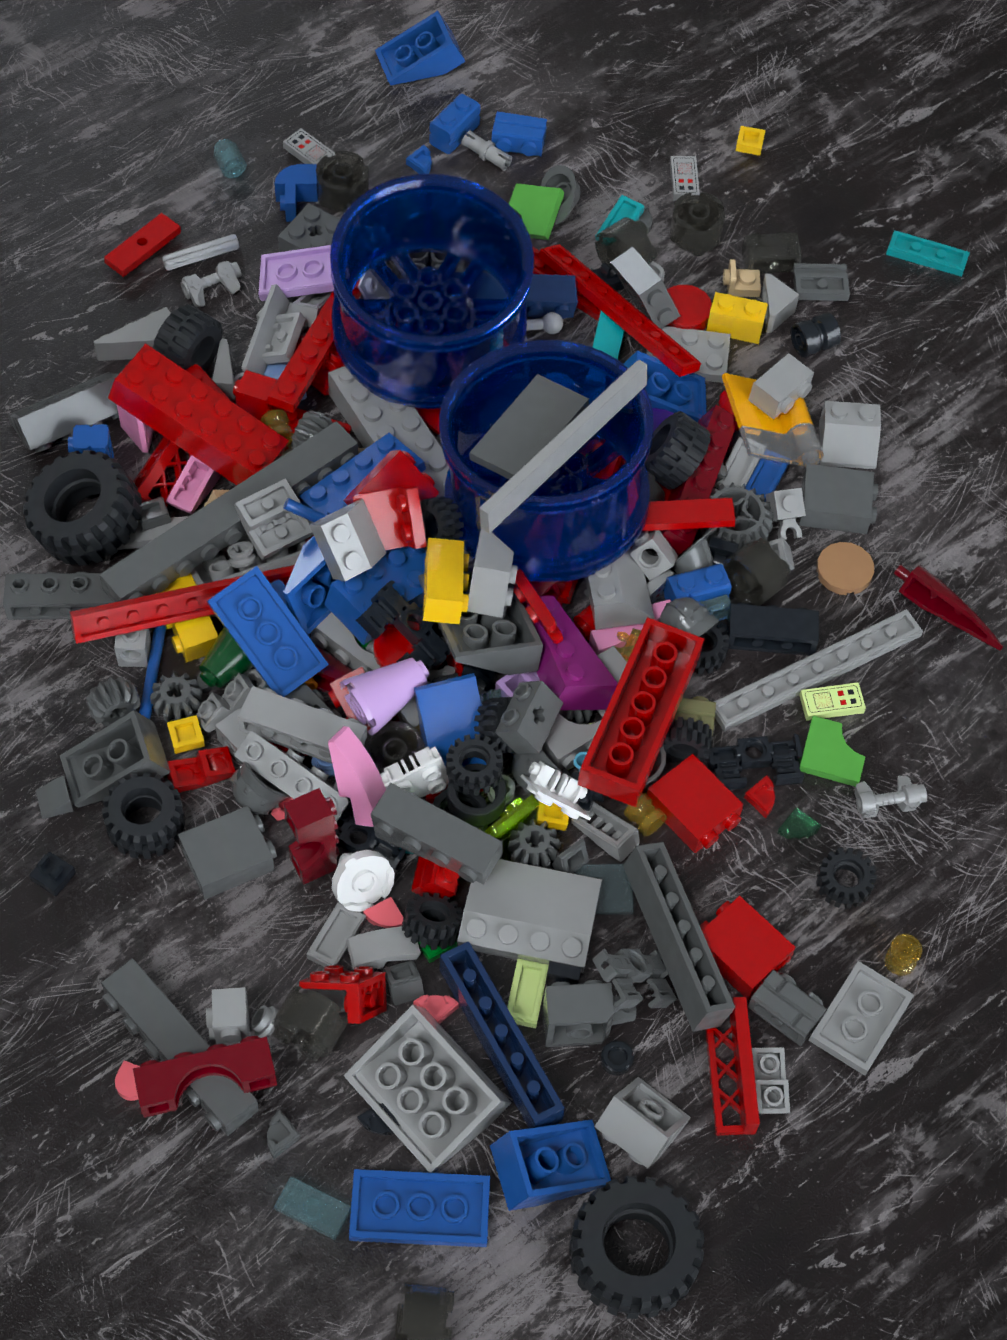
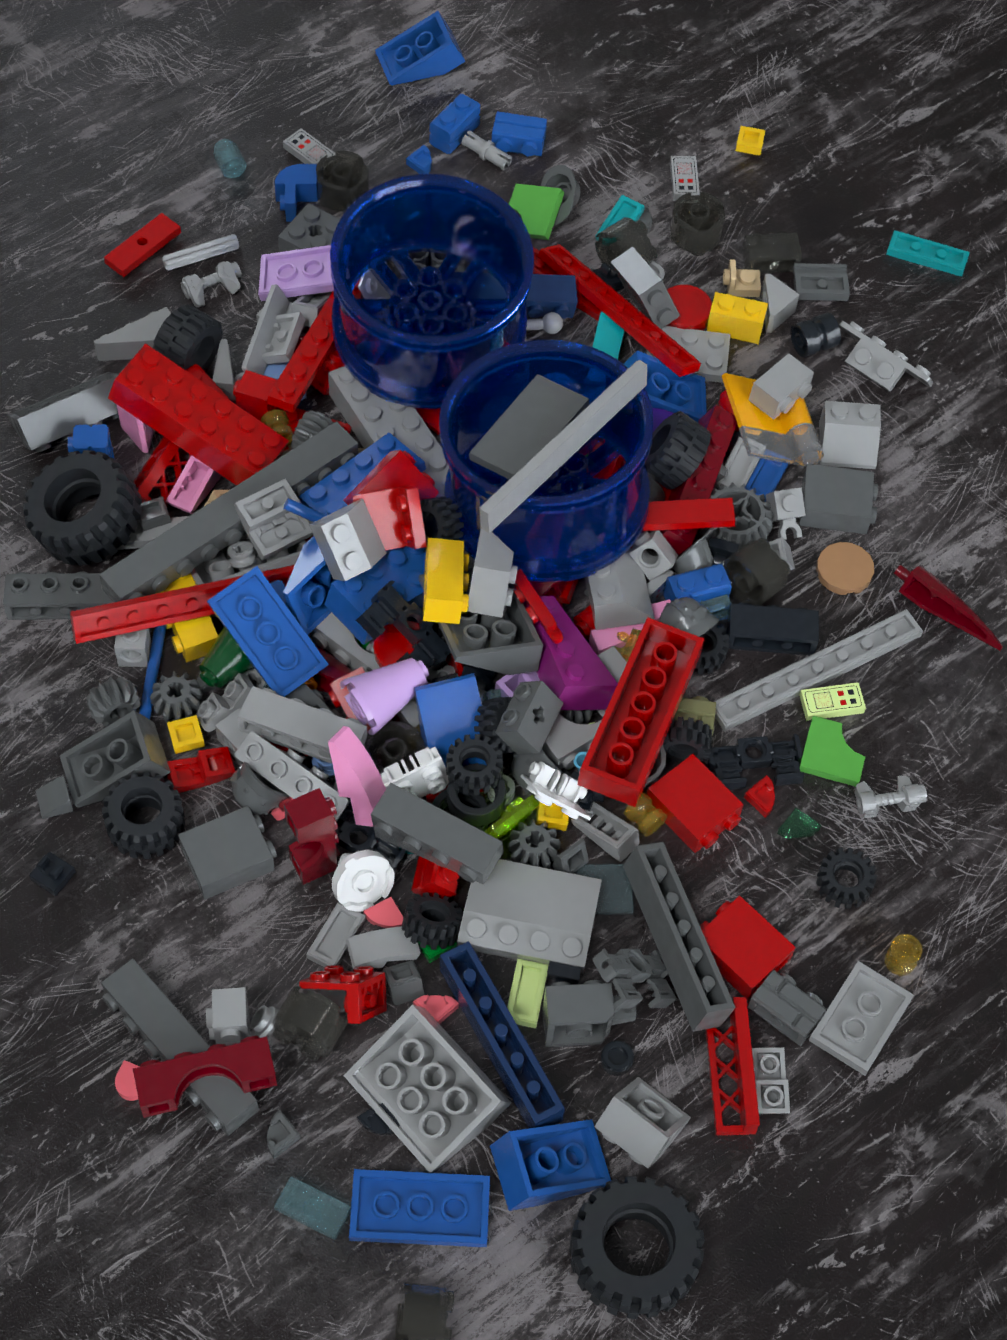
(879, 363): none -> light grey bracket

